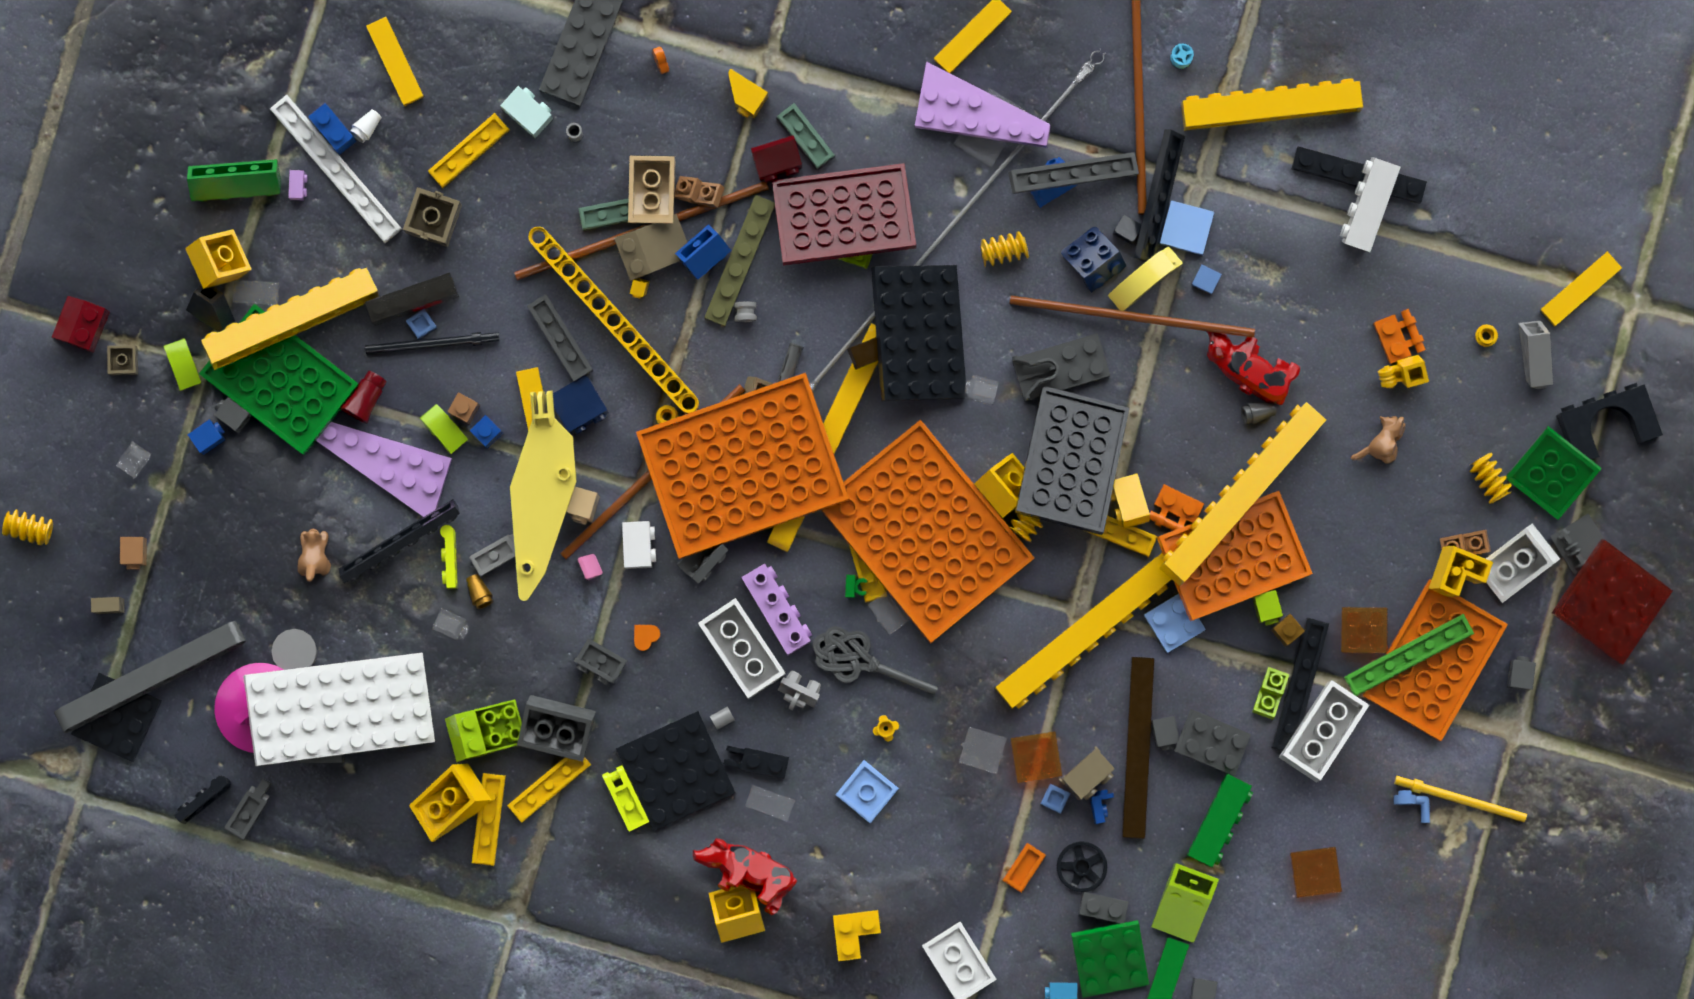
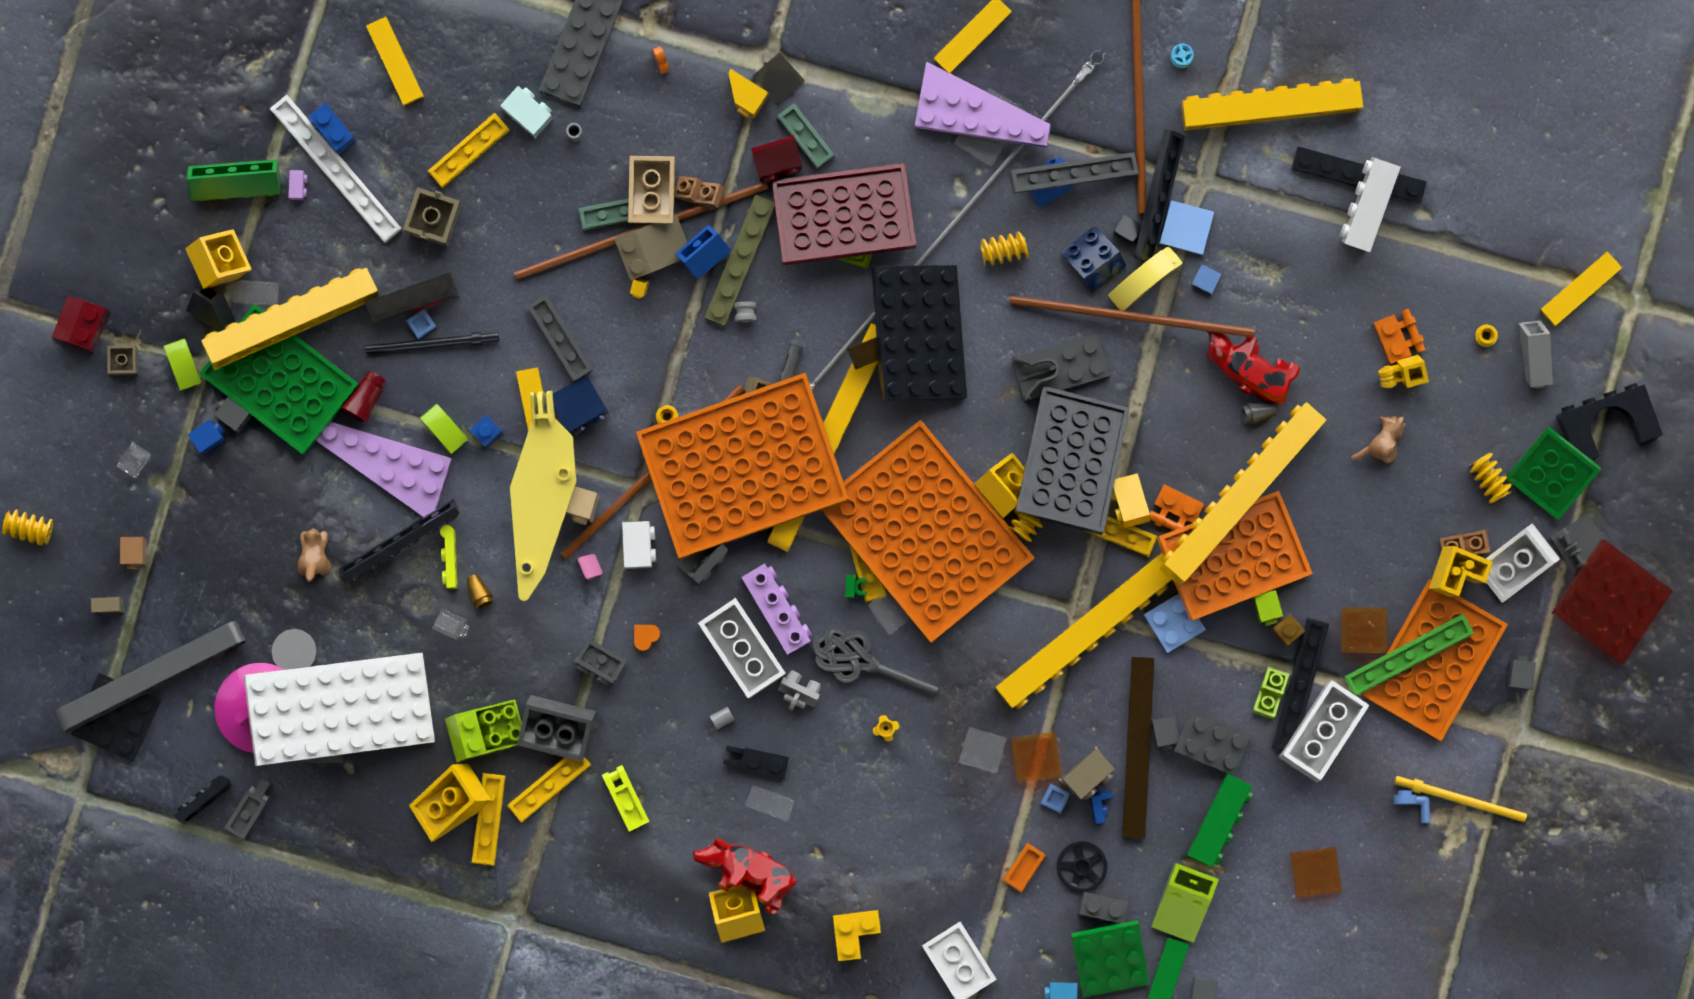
(365, 126): white cone -> none
(463, 408): medium nougat brick -> none
(494, 555): light grey hinge -> none
(609, 310): yellow beam -> none
(675, 770): black plate -> none
(778, 78): none -> clear smoke piece
(867, 791): light blue tile -> none
(981, 389): clear brick -> none

